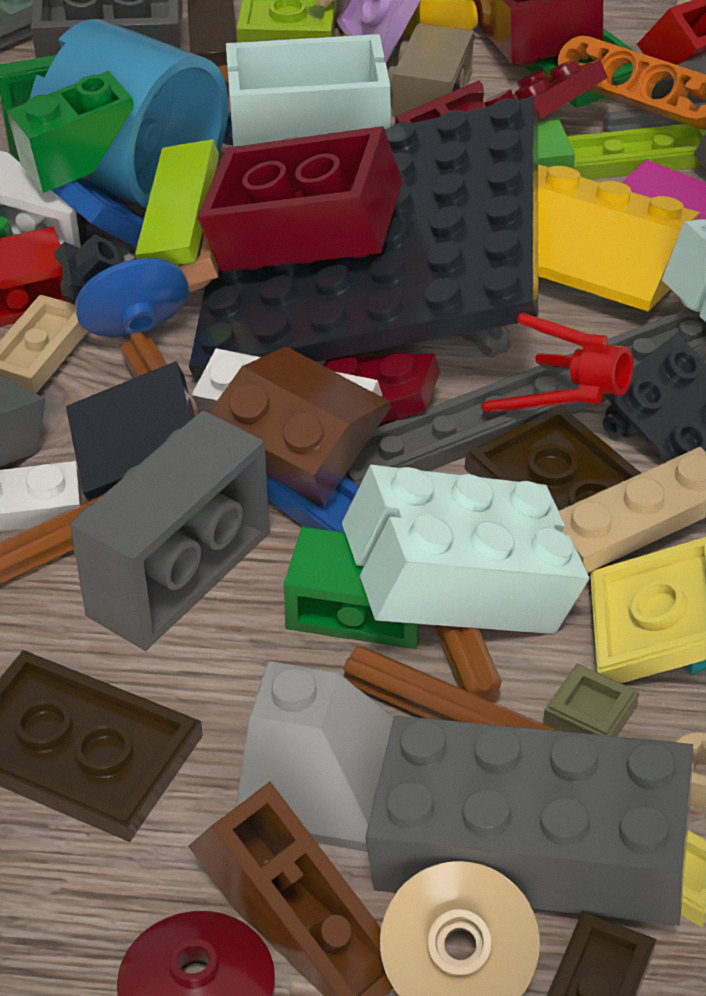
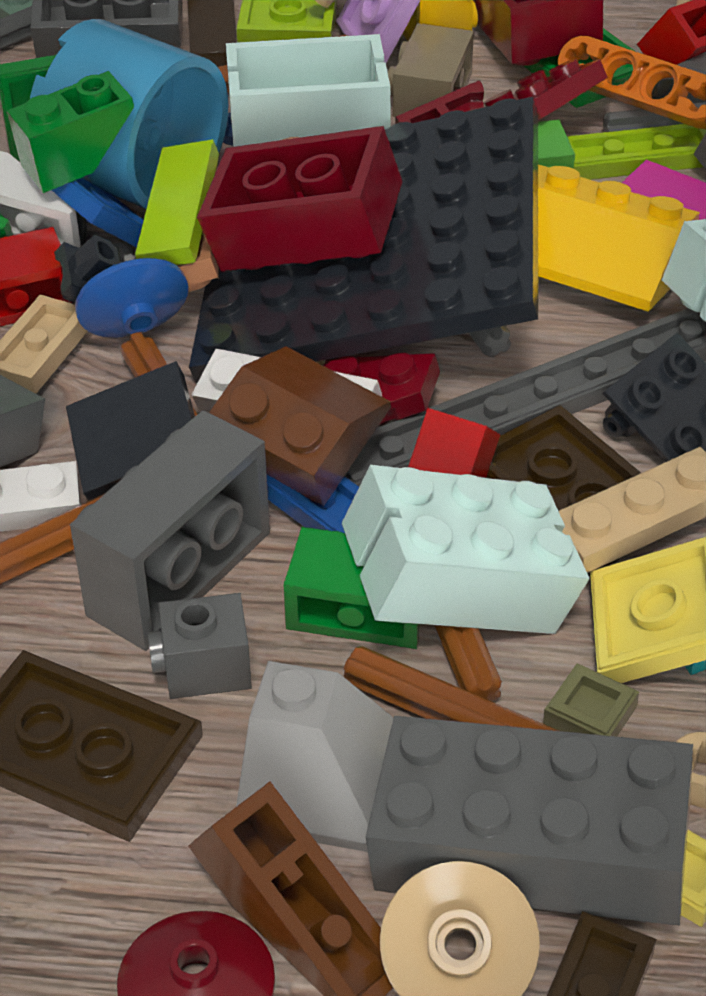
(202, 646): none -> dark grey brick
(453, 445): none -> red brick
(595, 367): red plant -> none

